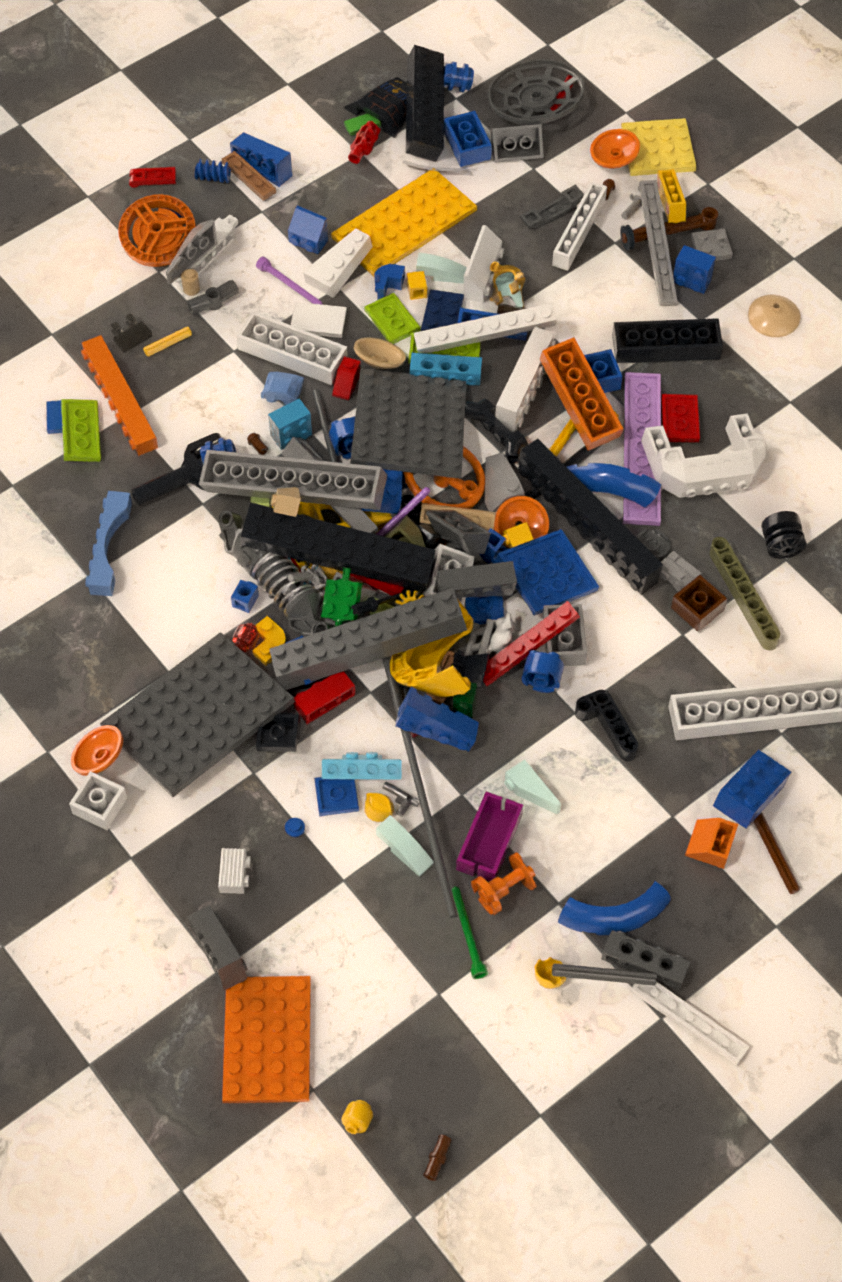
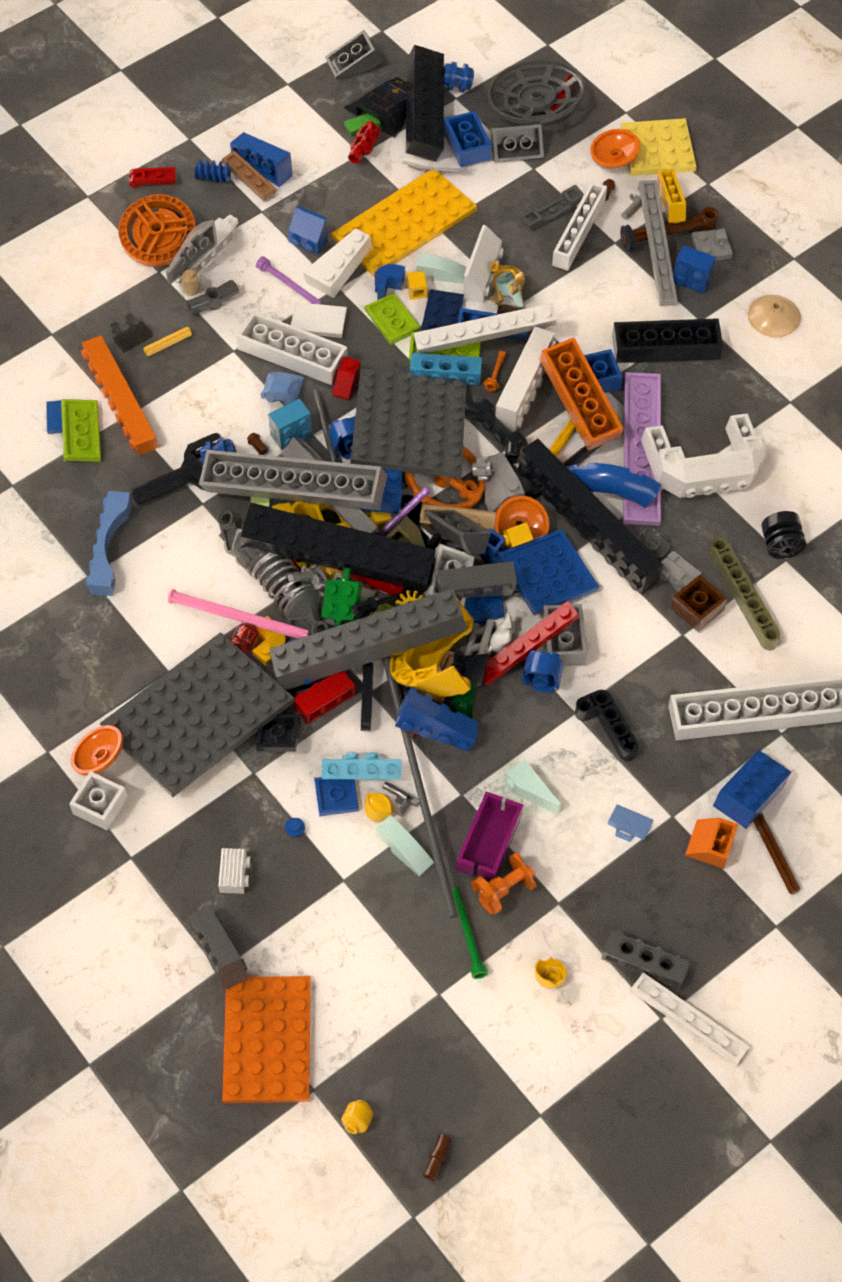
(237, 615): none -> bright pink axle
(242, 602): blue brick -> none
(286, 501): tan slope -> none
(354, 56): none -> dark grey slope
(367, 691): none -> black beam
(379, 353): tan dish -> none
(482, 469): none -> light grey gear
(491, 383): none -> orange piece
(604, 974): dark grey axle -> none
(621, 918): blue brick -> none
(629, 822): none -> medium blue piece
(680, 417): red plate -> none

